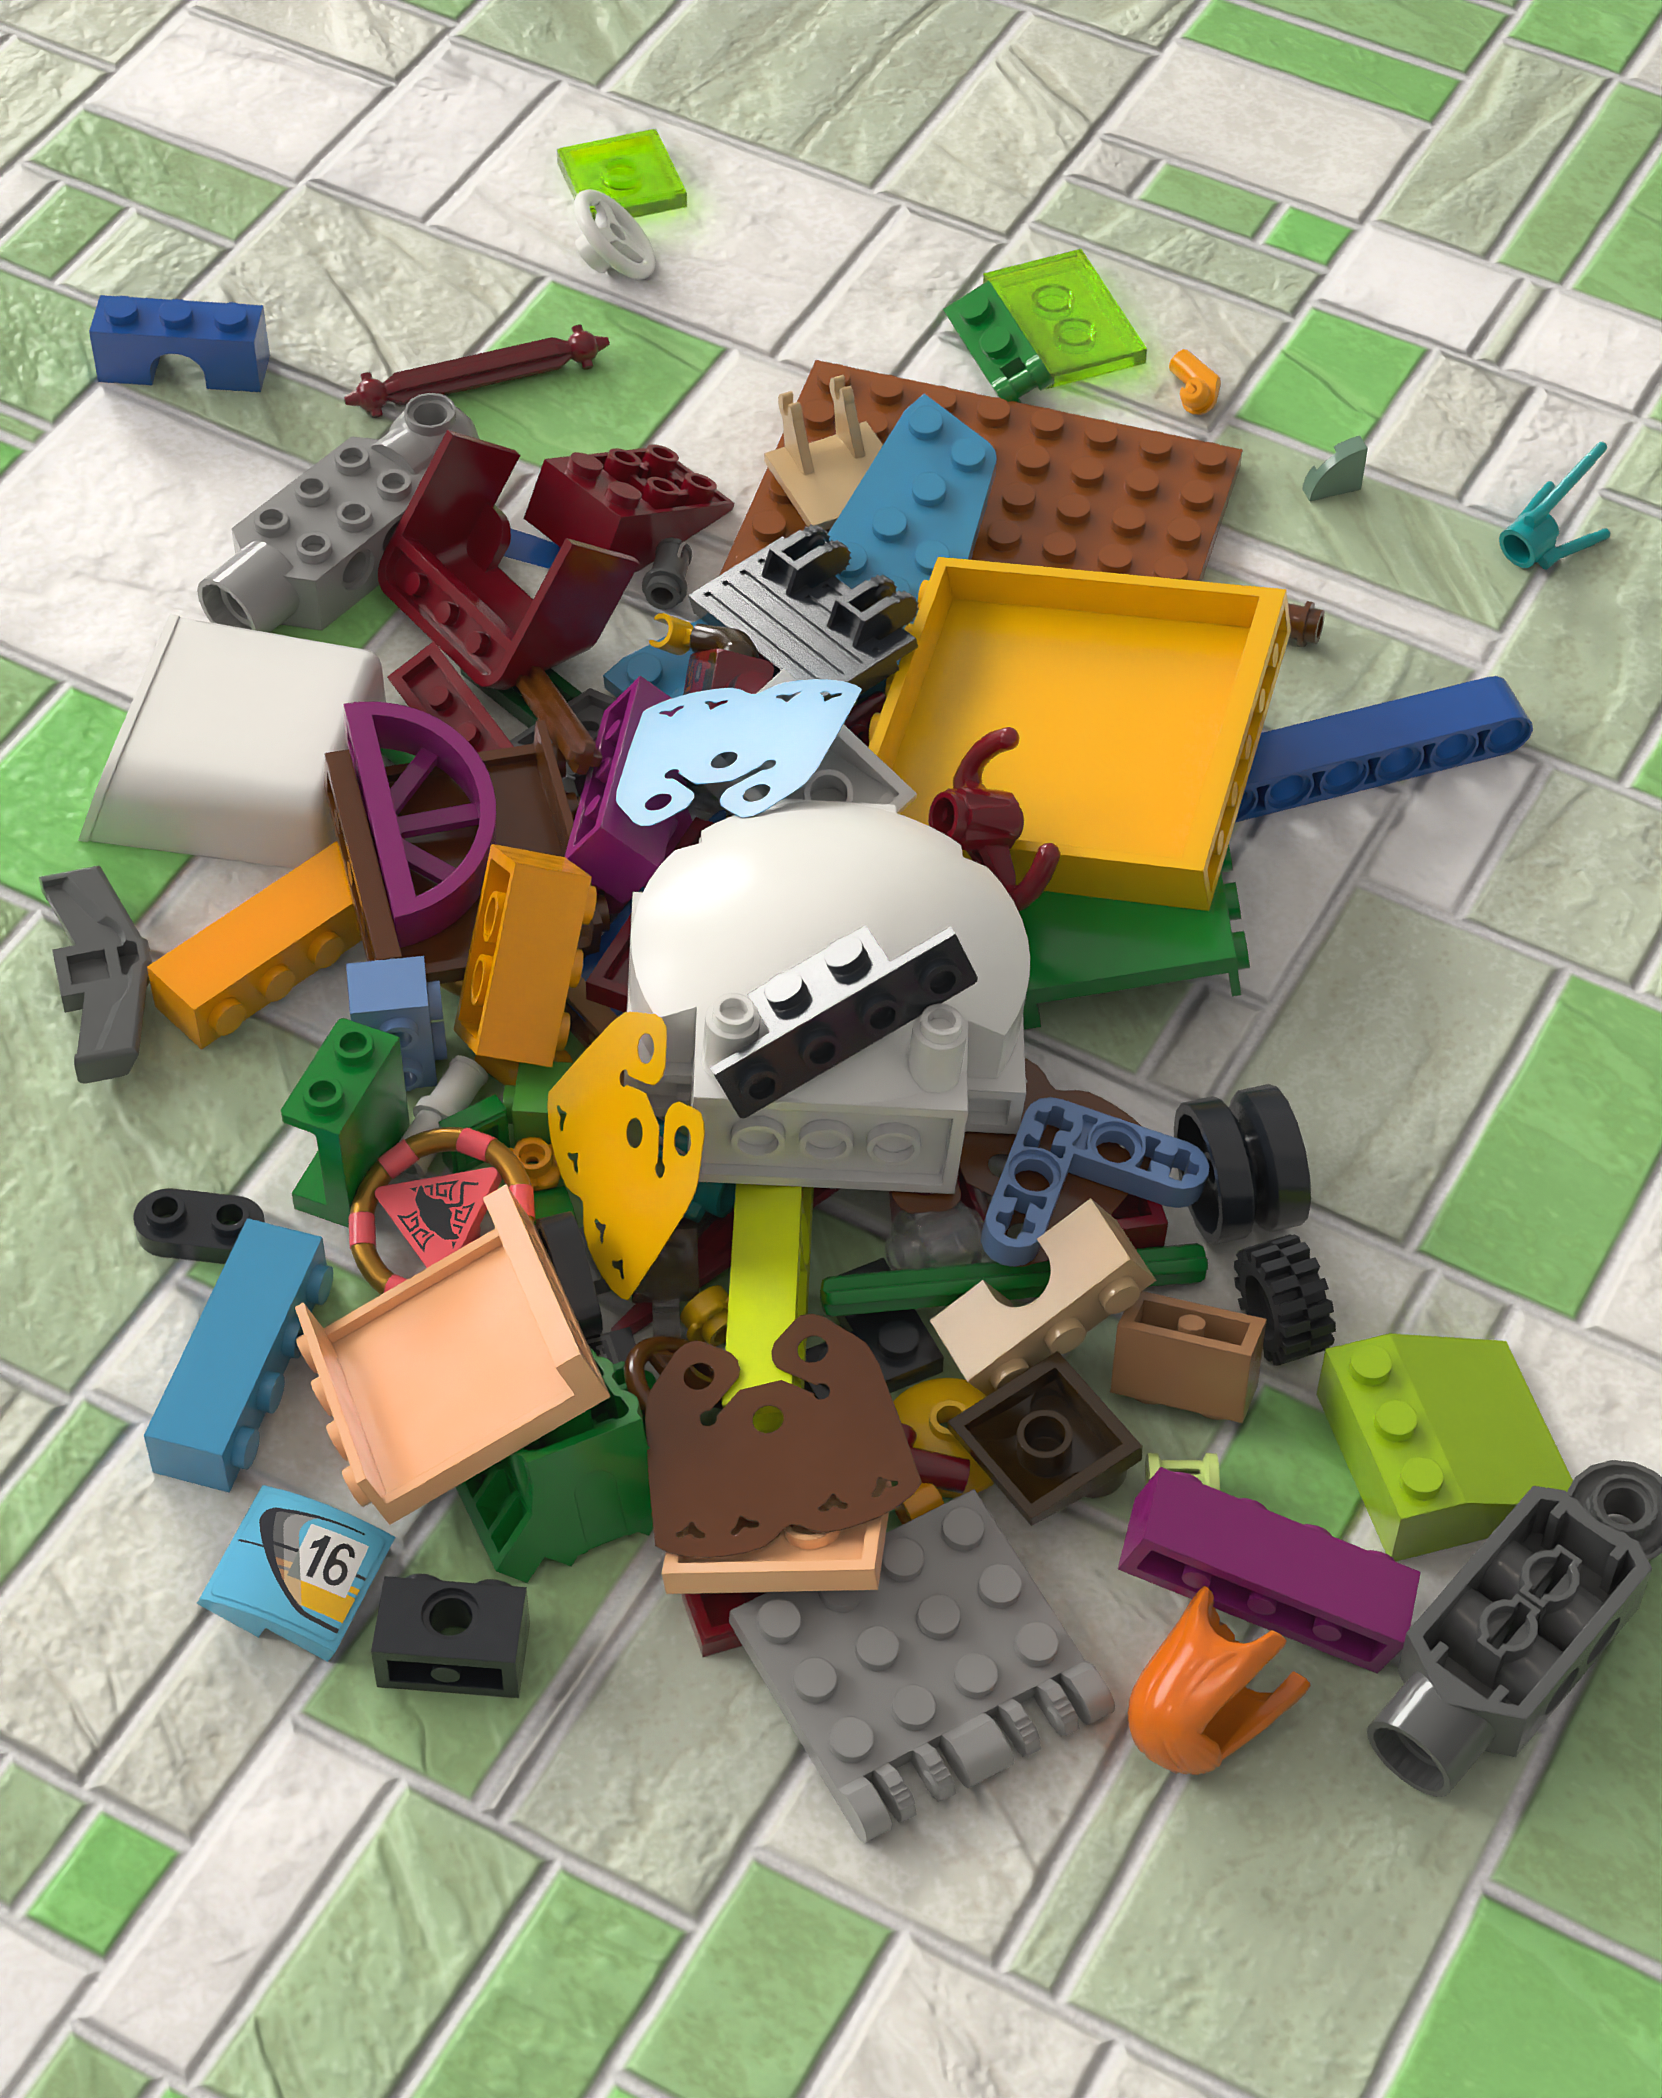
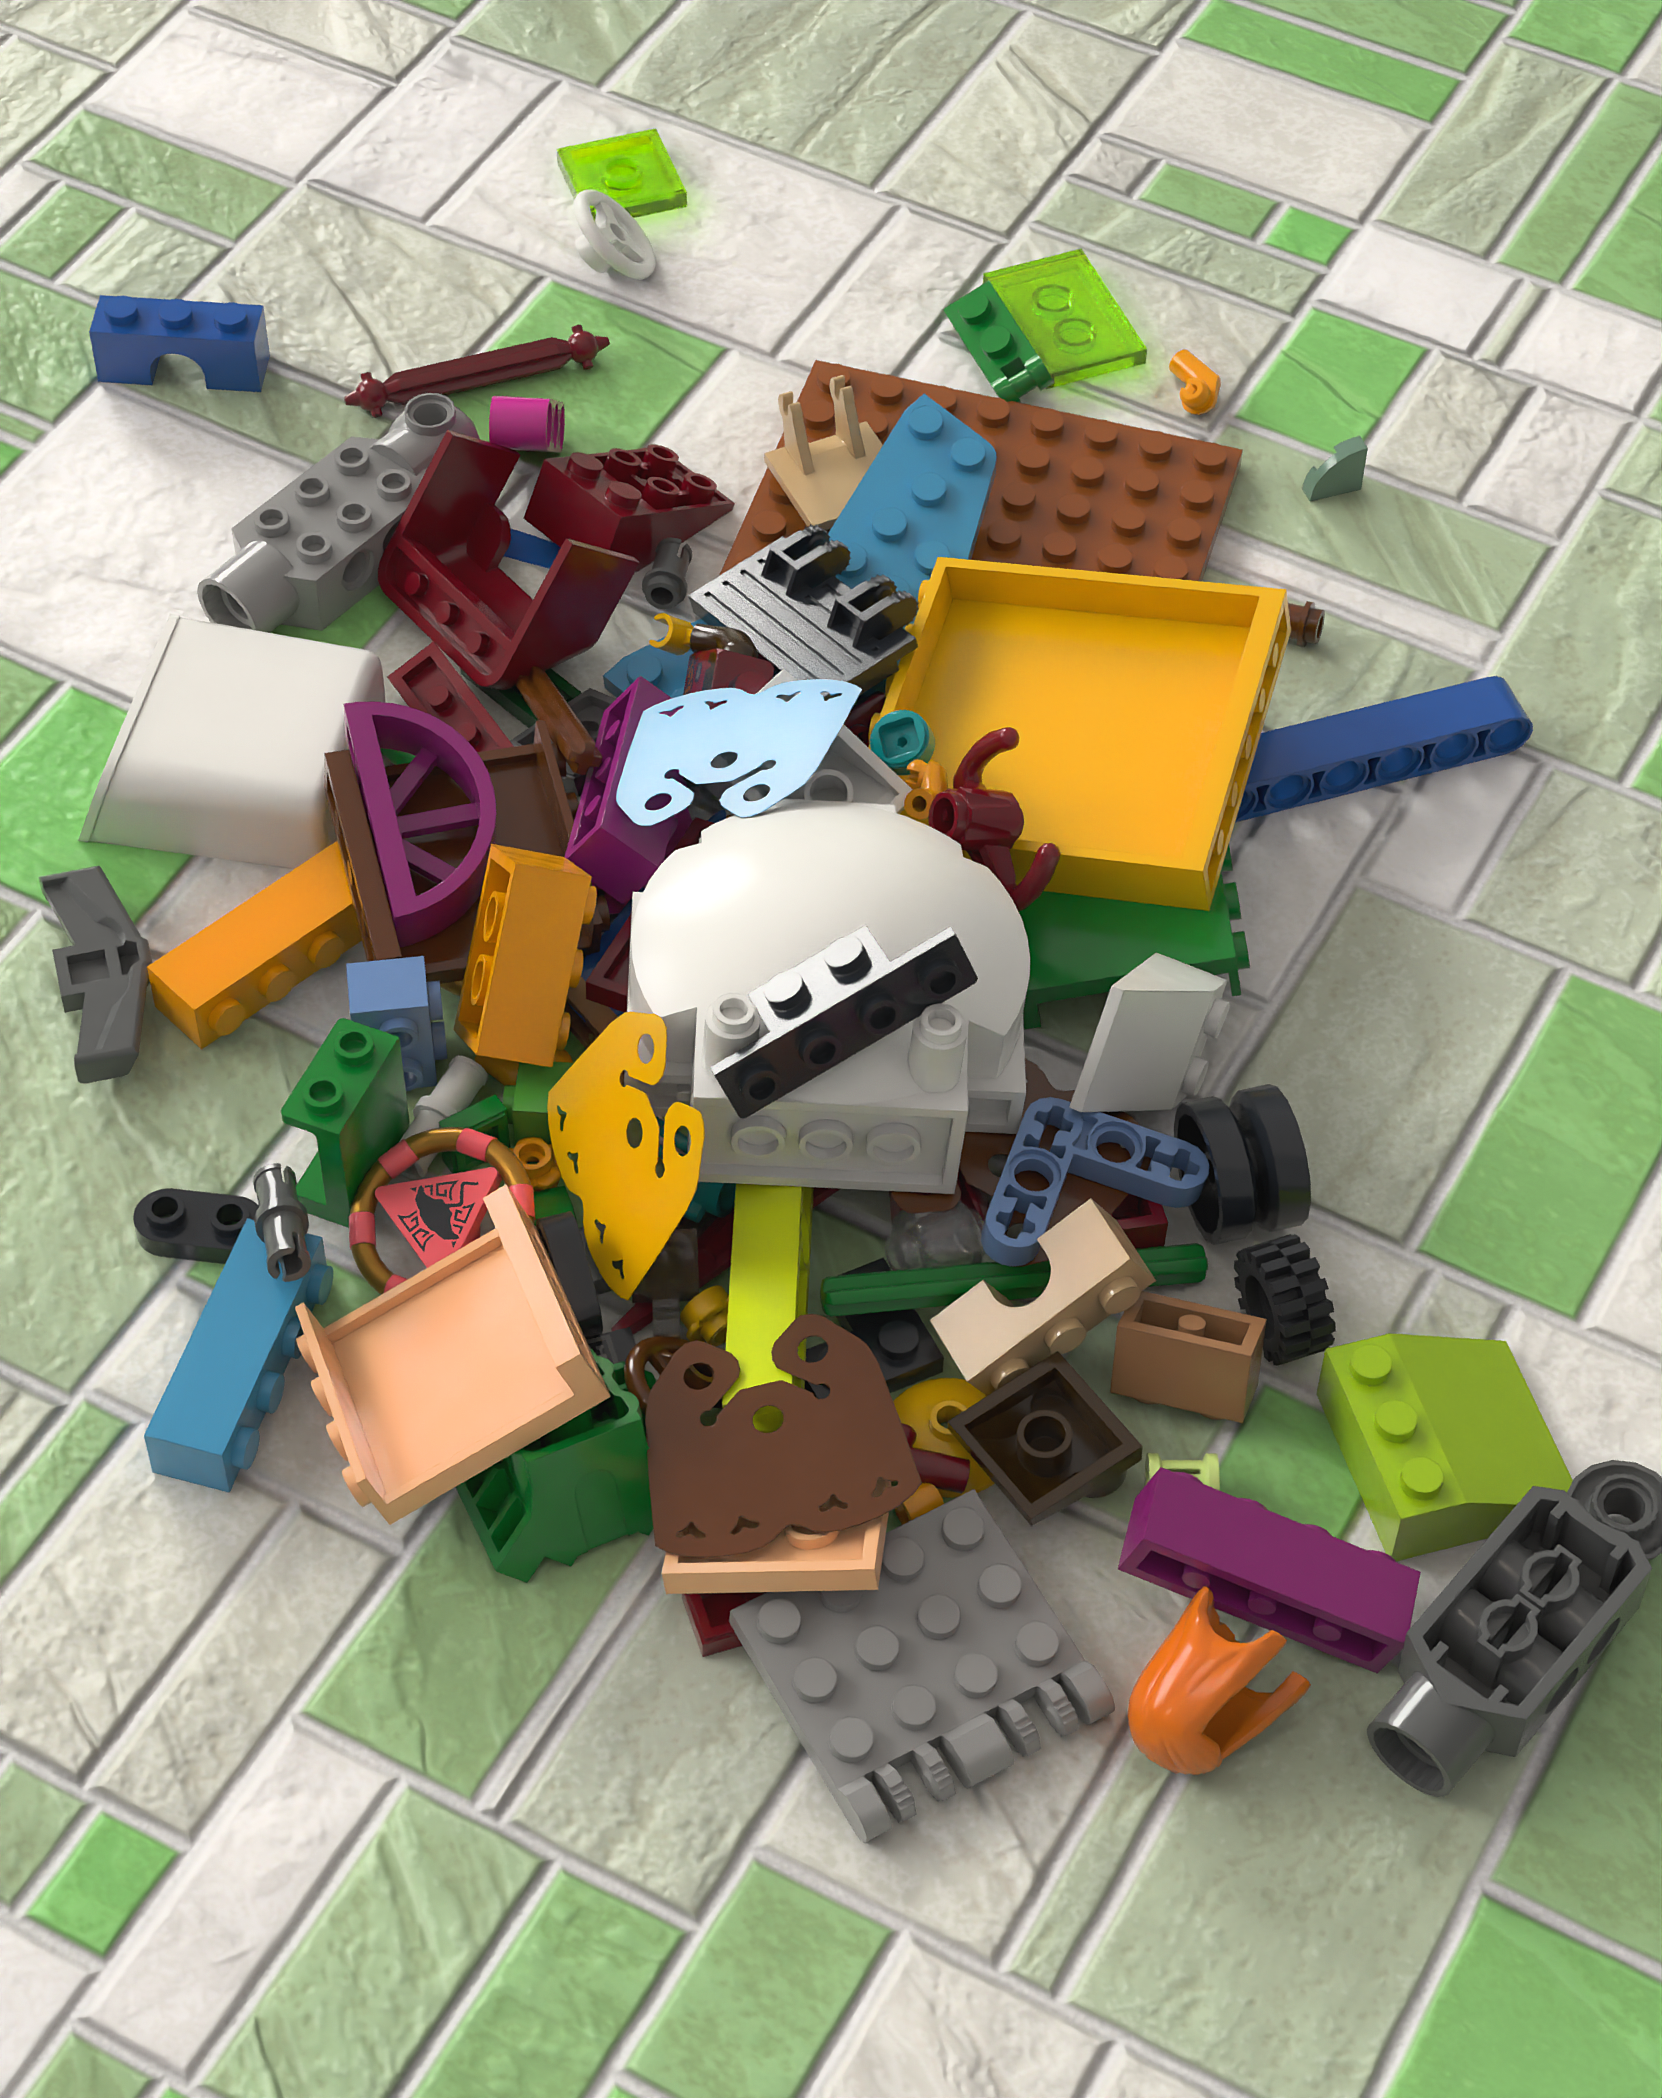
(281, 1222): none -> dark grey pin
(296, 1570): medium azure slope -> none
(478, 1661): black brick -> none
(527, 423): none -> dark pink beam
(901, 739): none -> teal tile
(927, 782): none -> light orange arm
(1152, 1038): none -> white slope
(1535, 531): teal plant -> none

